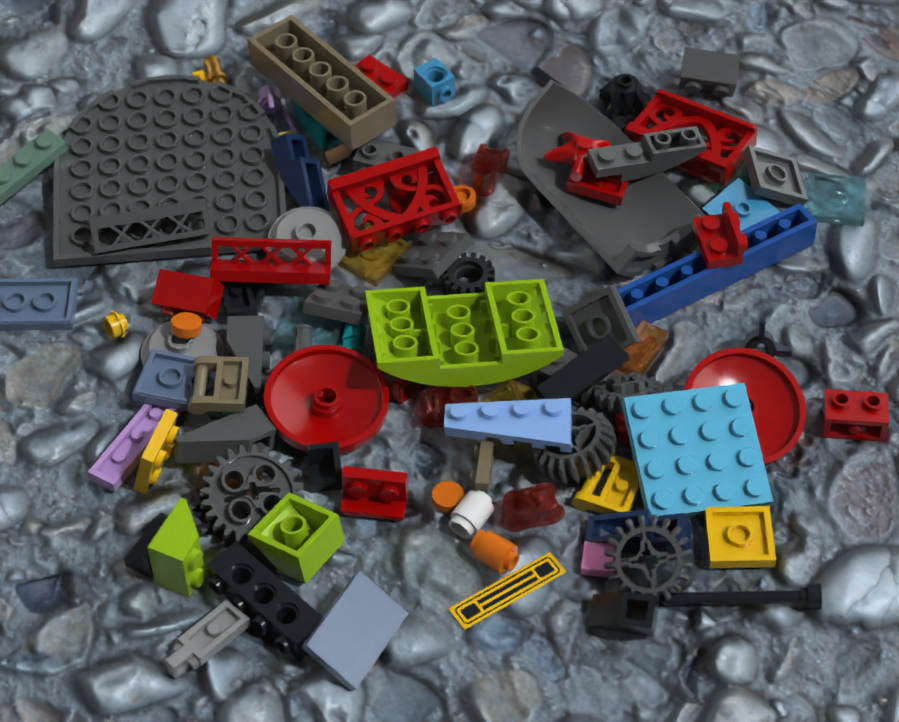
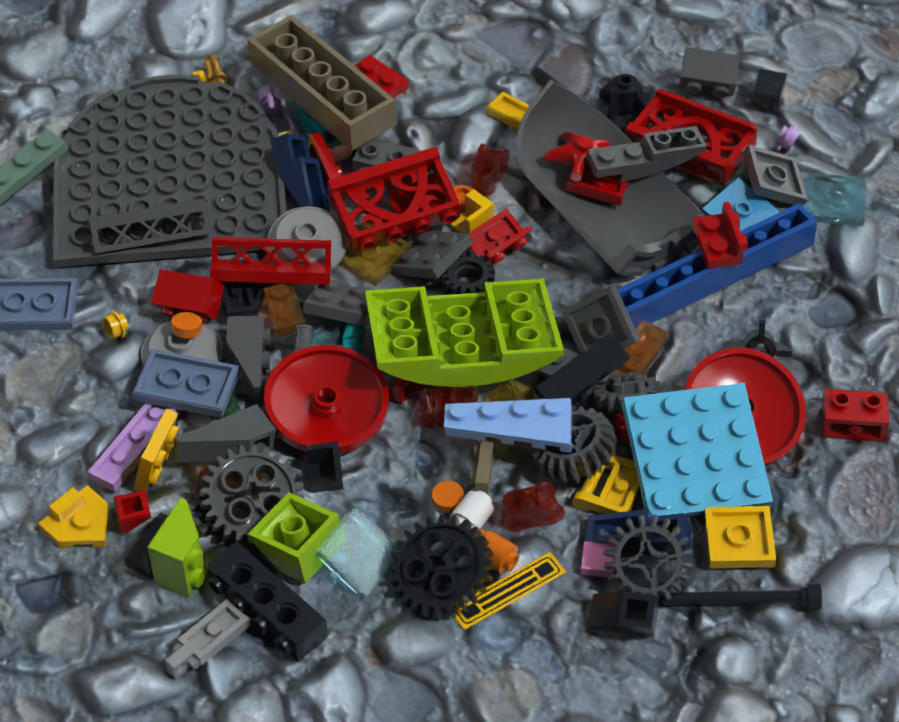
(77, 519): none -> yellow plate
(132, 510): none -> red slope
(229, 387): dark tan plate -> none
(284, 308): none -> clear orange plate
(320, 150): none -> red plate
(355, 630): sand blue tile -> none
(358, 552): none -> clear light blue tile
(374, 493): red bracket -> none
(434, 82): dark azure brick -> none
(465, 578): none -> black gear
(477, 211): none -> yellow panel
(497, 237): none -> red bracket
(507, 110): none -> yellow tile
(772, 86): none -> black panel
(787, 137): none -> lavender plate

